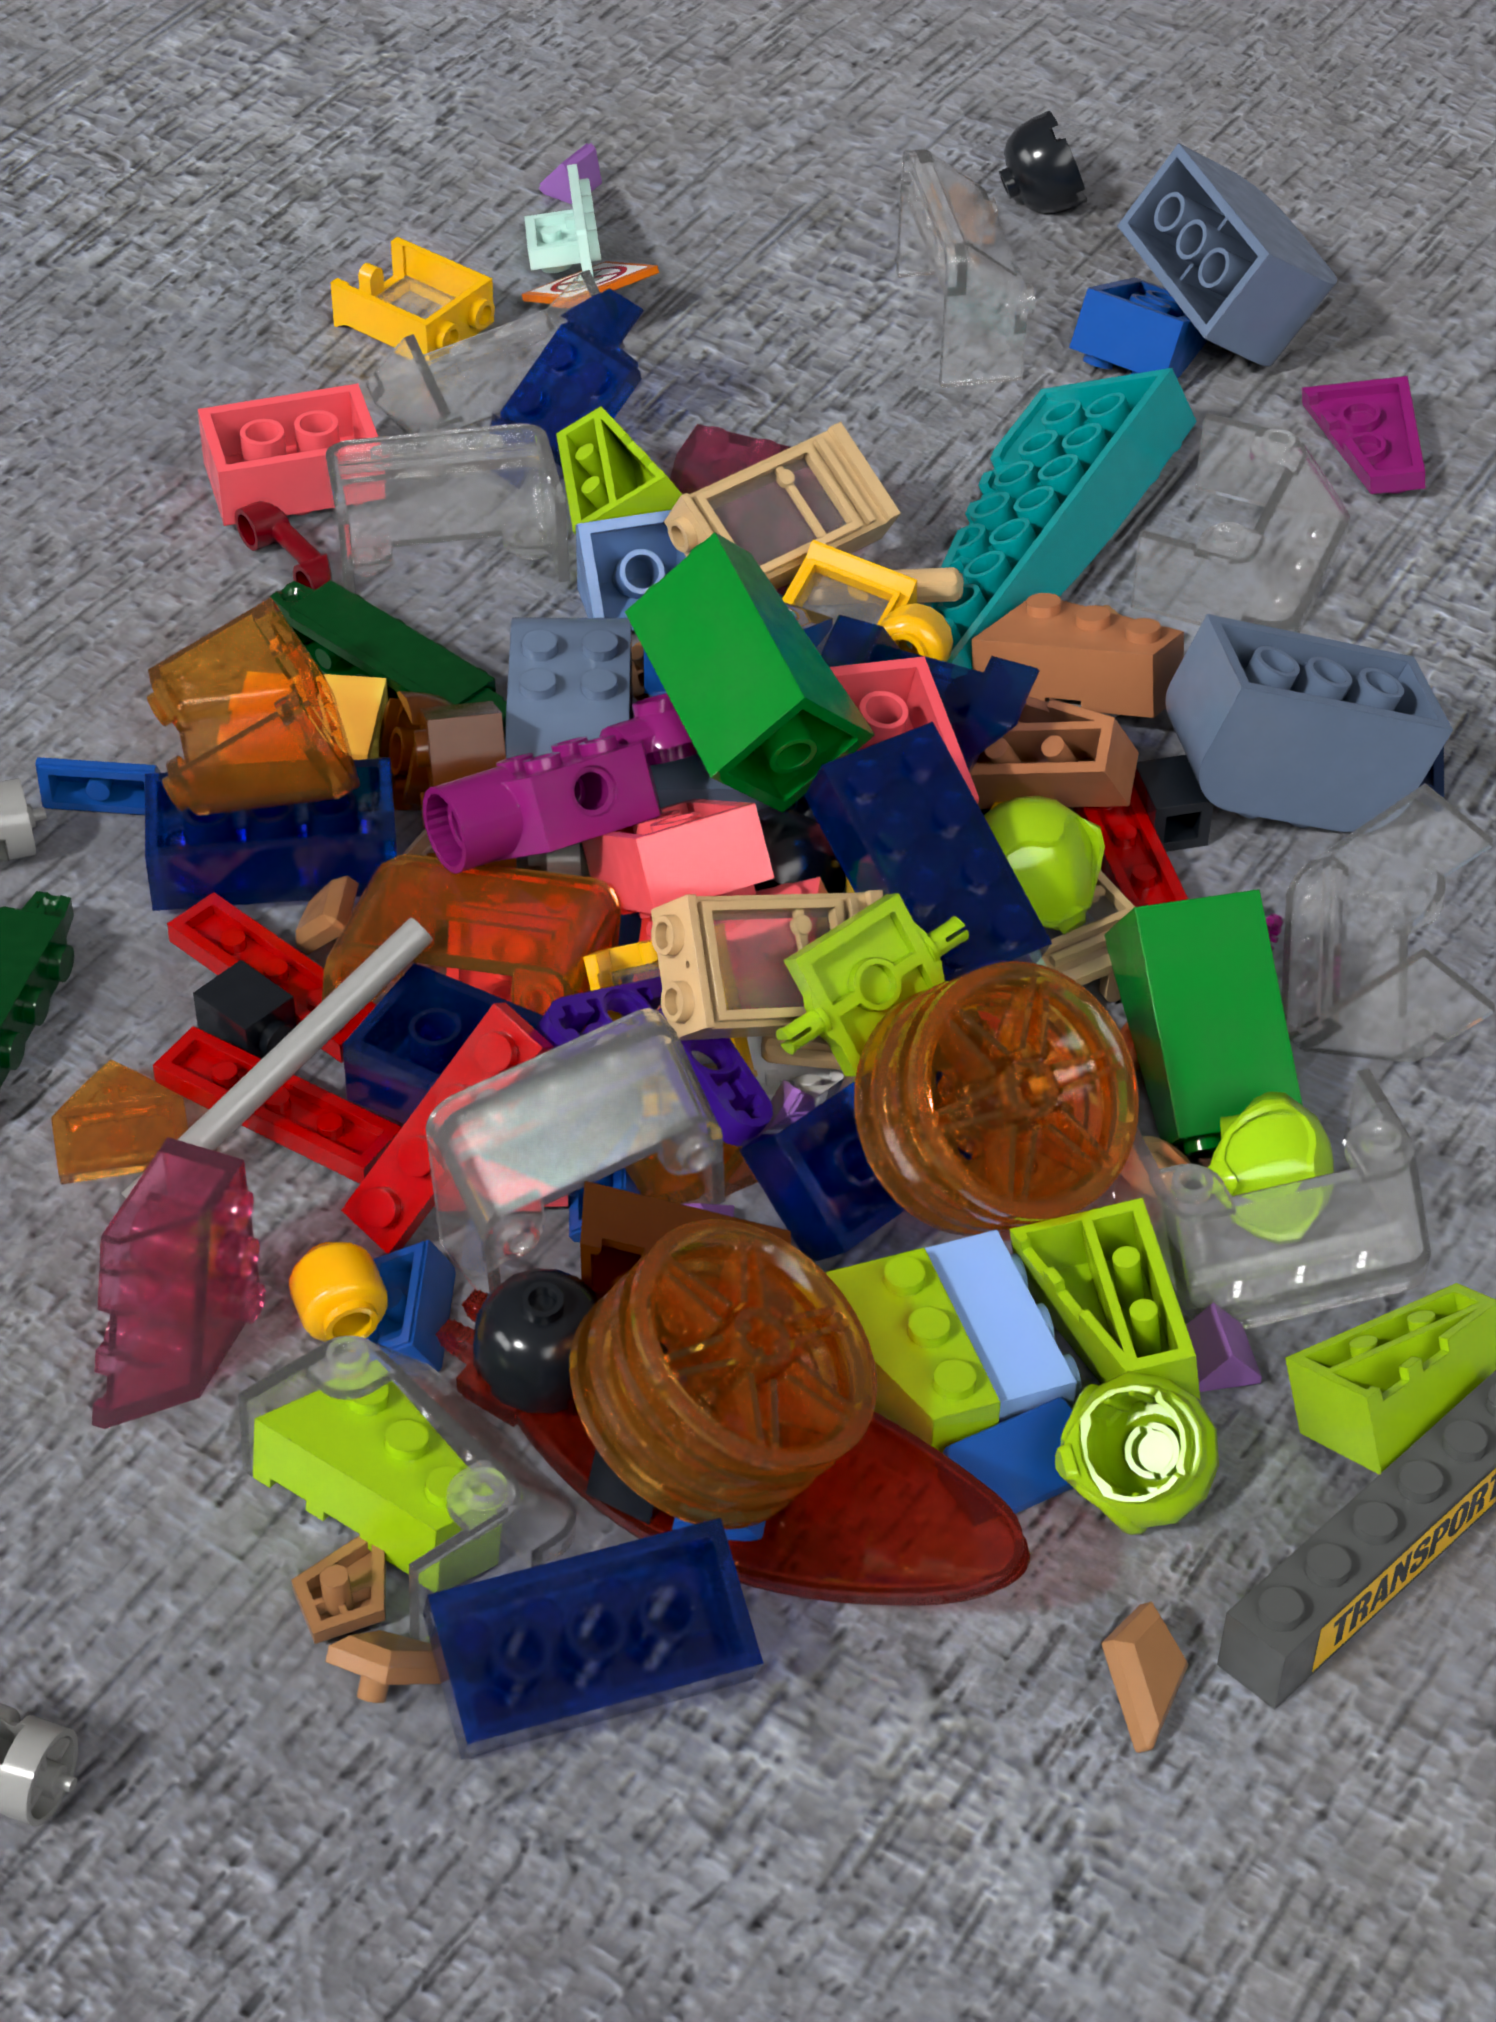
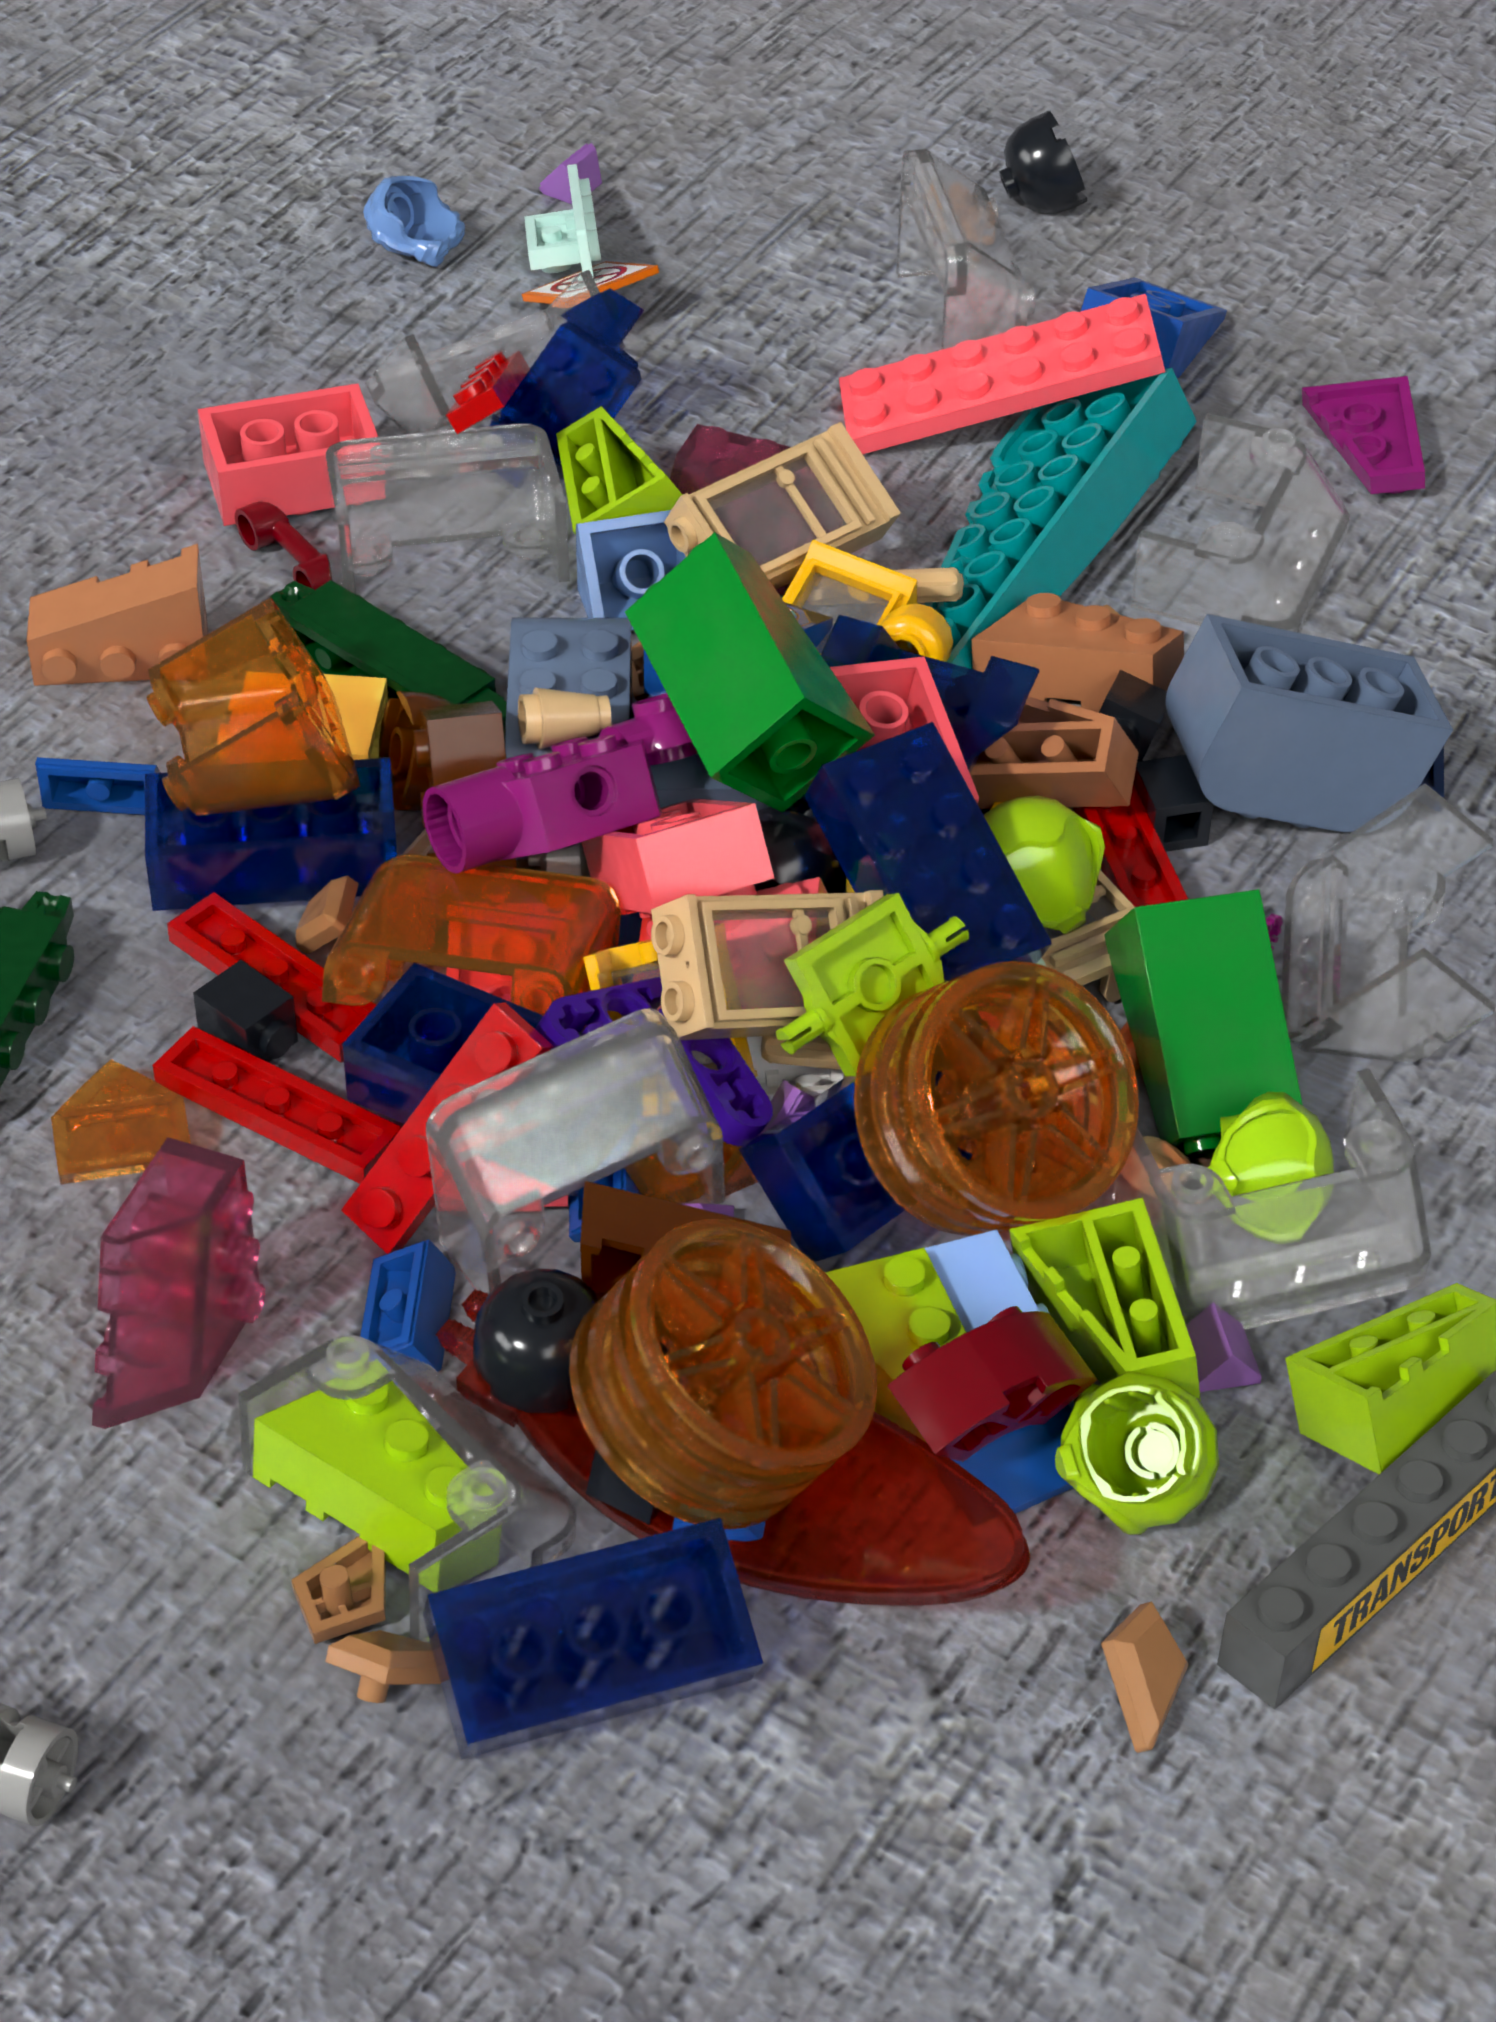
(118, 624): none -> nougat wedge
(306, 1038): light grey piece -> none
(338, 1291): yellow head -> none
(412, 219): none -> medium blue hair
(424, 298): yellow window -> none
(487, 389): none -> red plate
(559, 715): none -> tan cone
(990, 1382): none -> dark red brick
(1001, 374): none -> coral plate
(1137, 709): none -> black brick
(1227, 256): sand blue brick -> none

